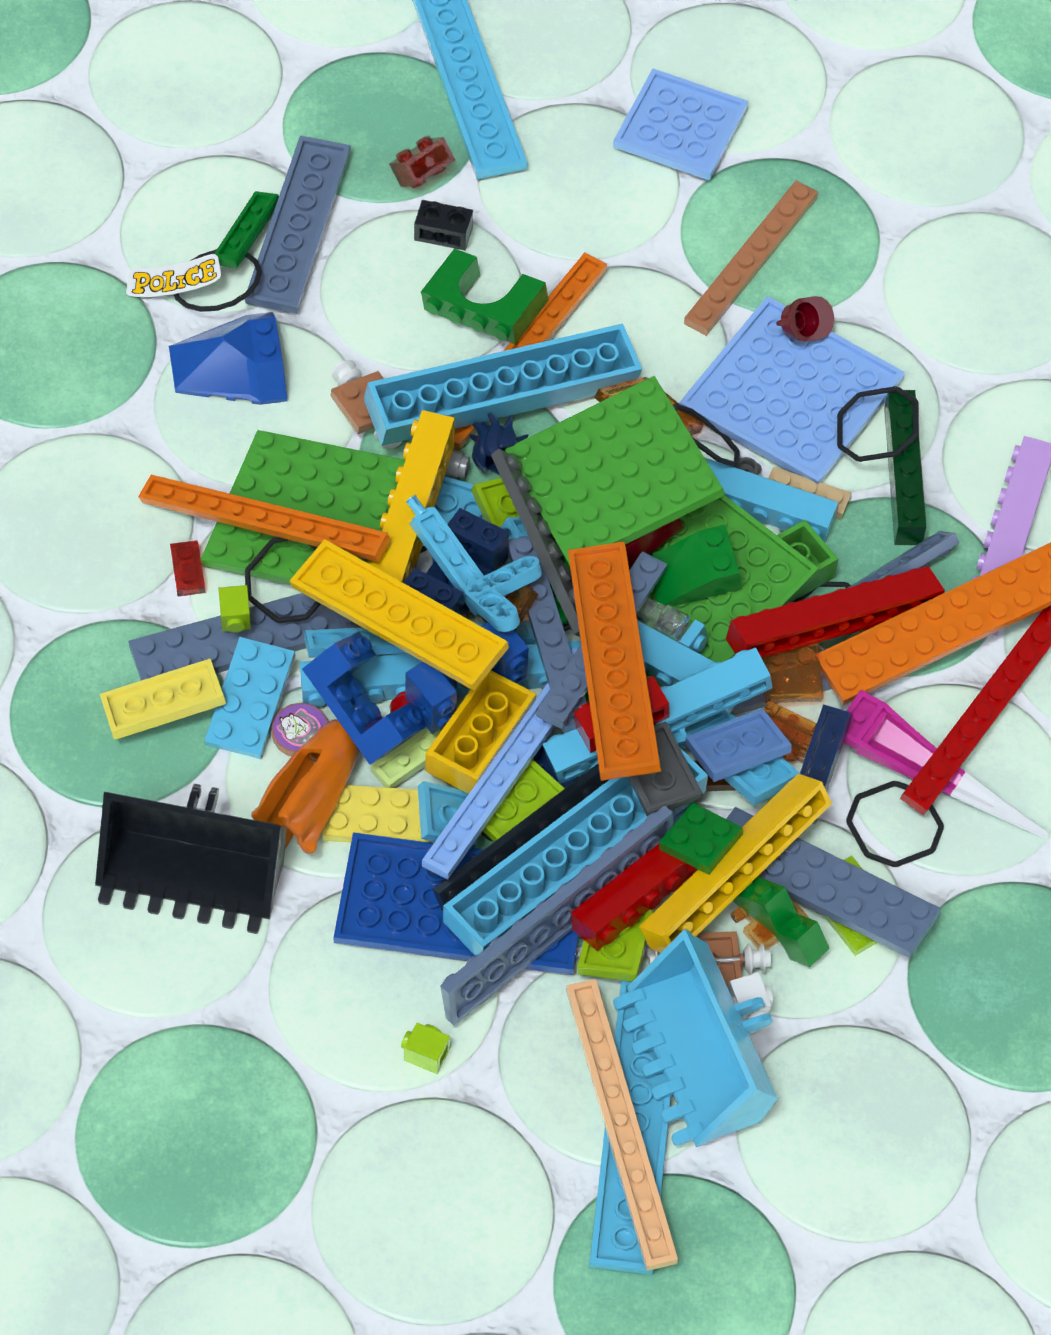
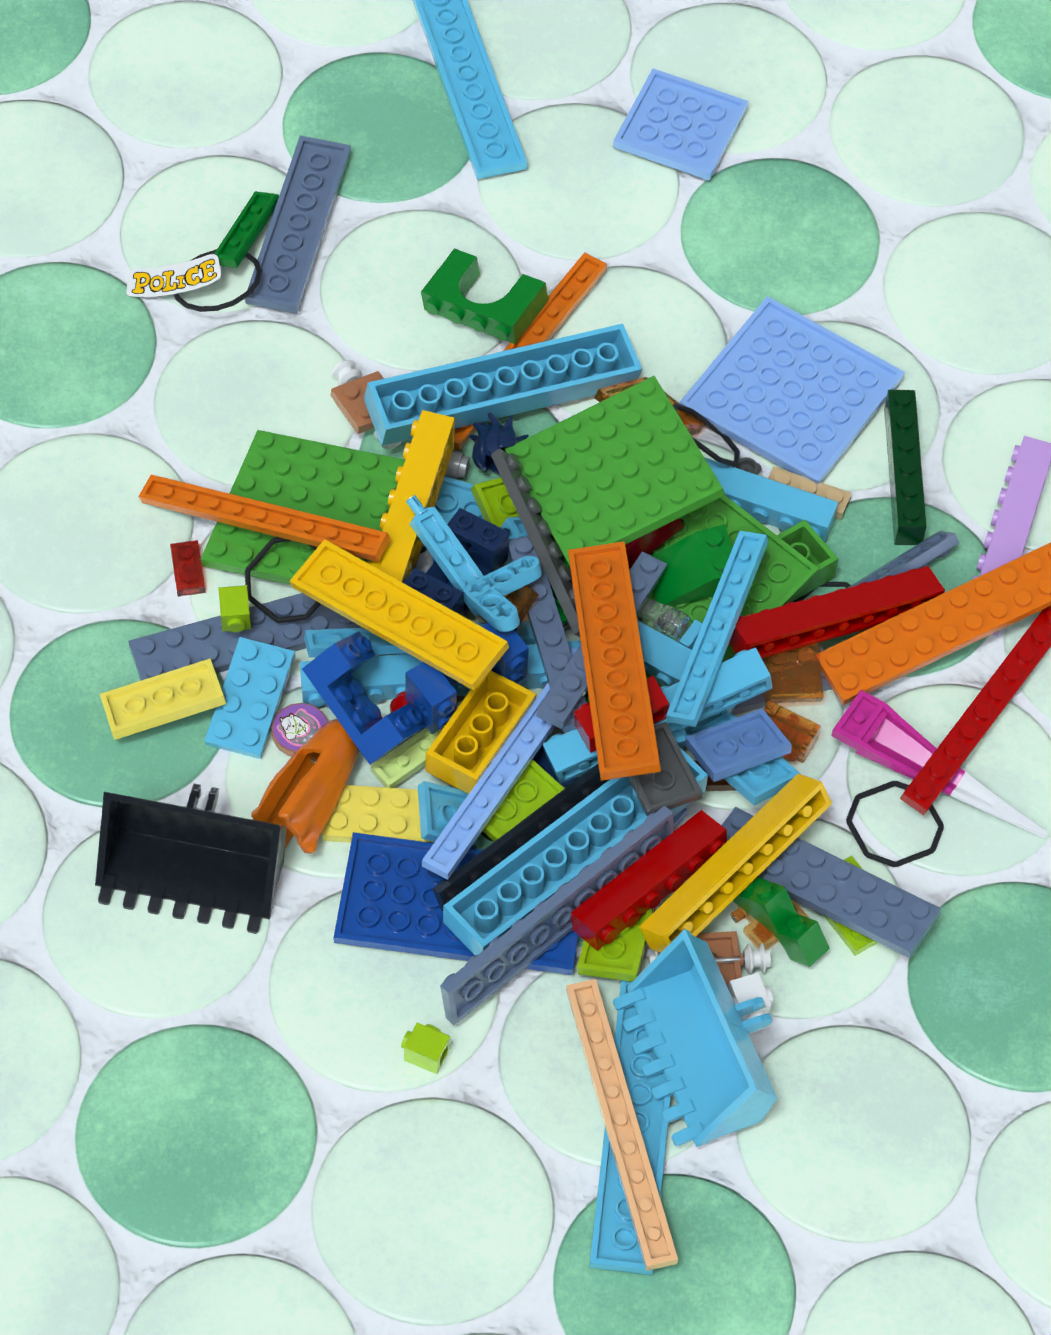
(232, 361): blue wedge -> none
(422, 161): clear red brick -> none
(443, 225): black brick -> none
(700, 838): green plate -> none
(717, 629): none -> medium azure plate
(750, 258): nougat plate -> none
(807, 319): dark red piece -> none
(826, 744): dark blue plate -> none
(881, 455): black piece -> none

